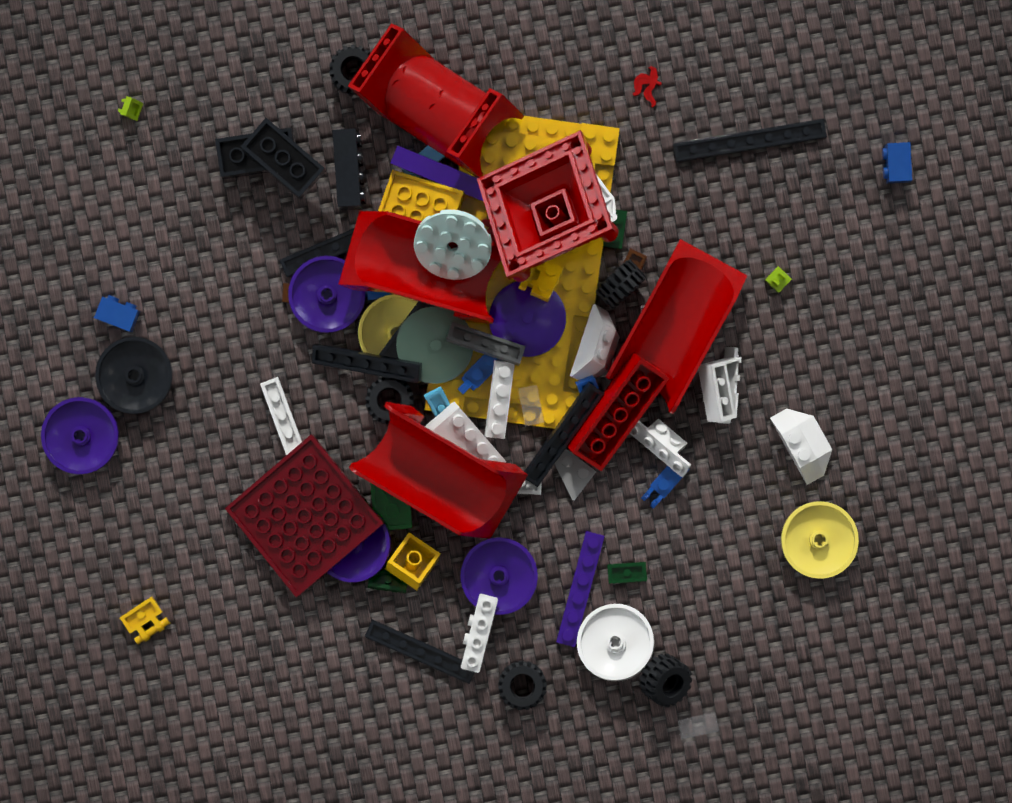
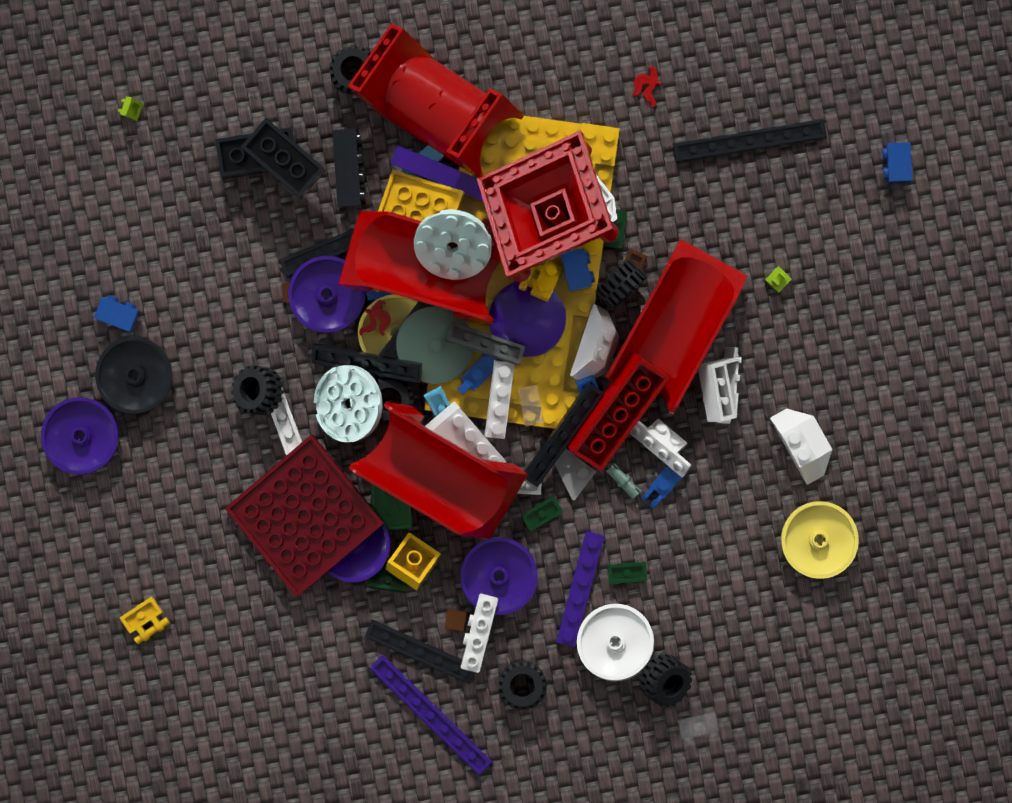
(245, 387): none -> black tyre
(365, 399): none -> light aqua plate
(383, 316): none -> red piece
(431, 715): none -> dark purple tile
(455, 620): none -> reddish brown tile
(542, 513): none -> dark green plate
(576, 270): none -> blue brick
(623, 481): none -> sand green pin

